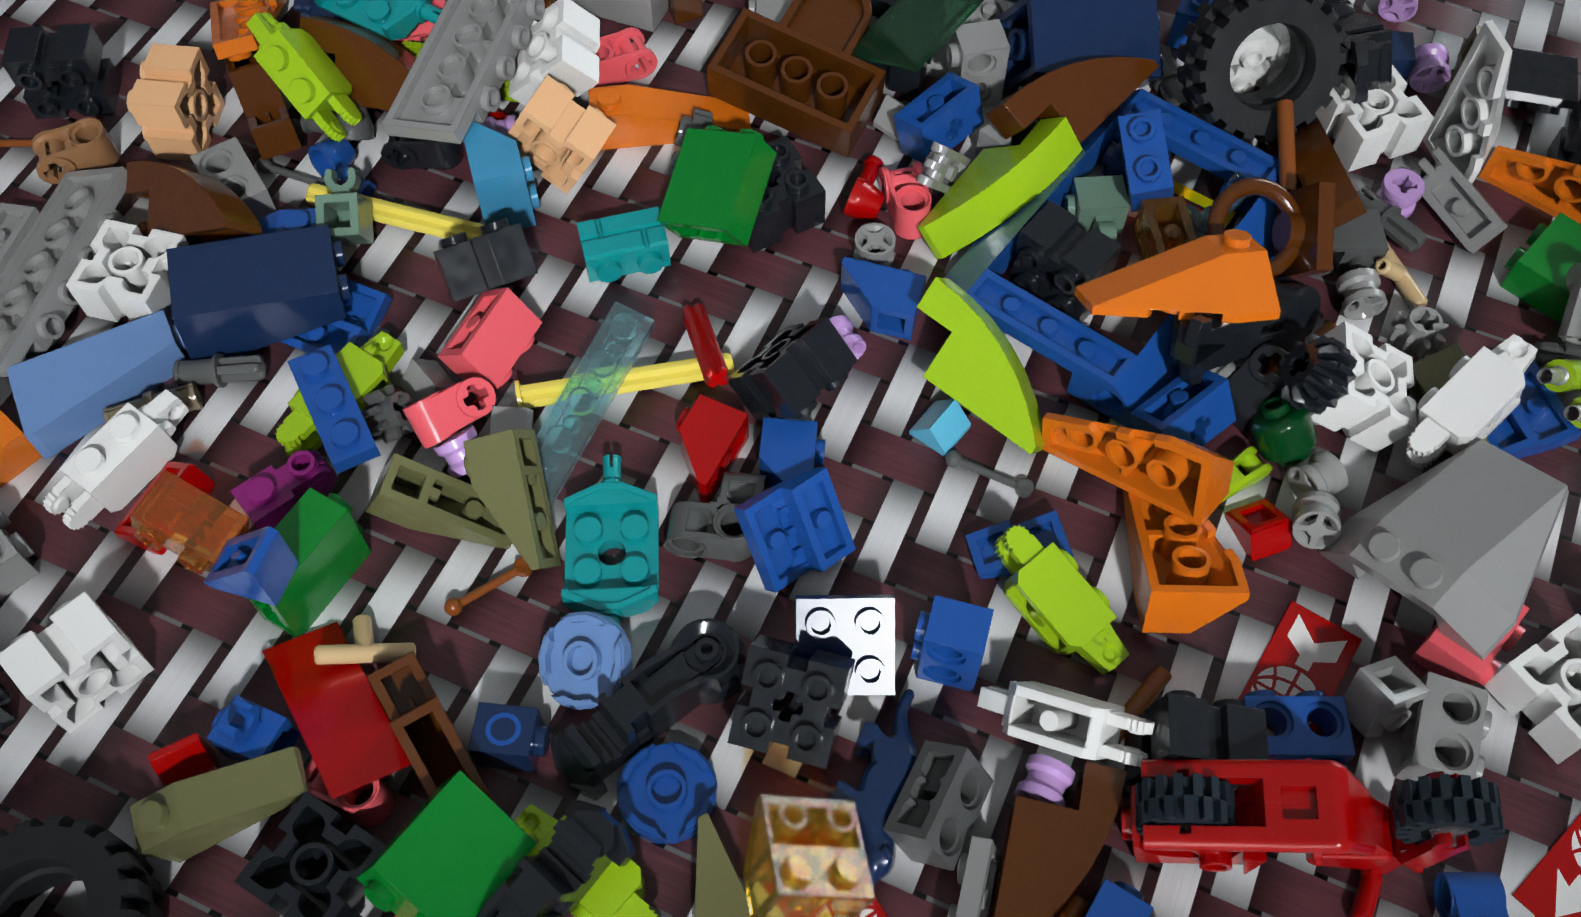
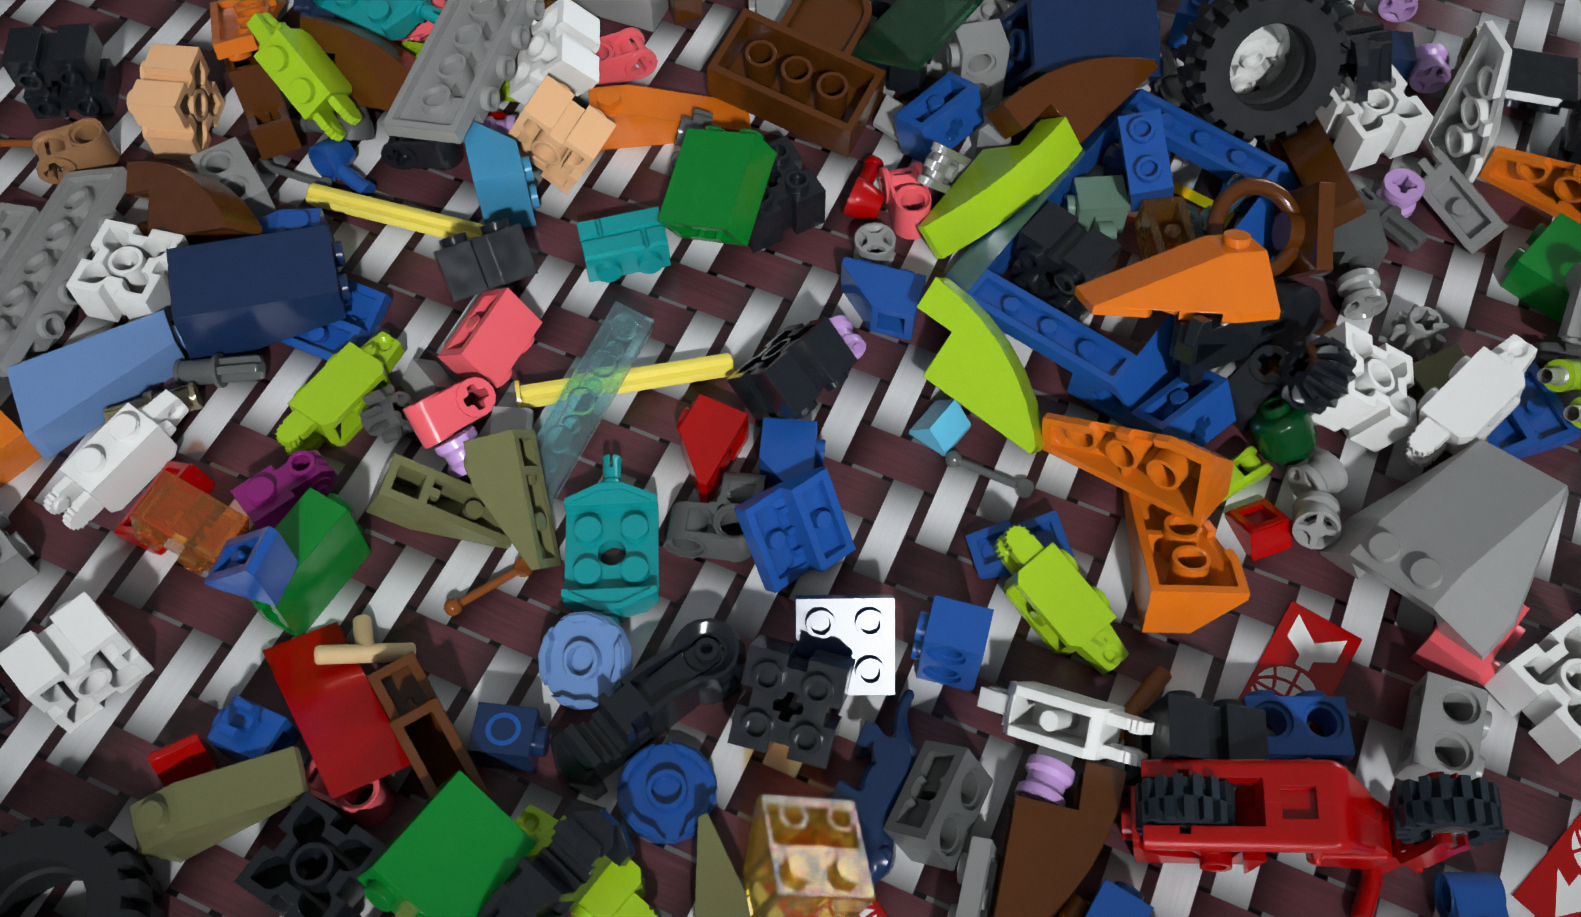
(333, 409): blue plate -> none
(345, 210): sand green brick -> none
(705, 345): red axle -> none
(1286, 144): dark orange piece -> none
(1382, 696): light grey brick -> none
(1393, 269): tan piece -> none

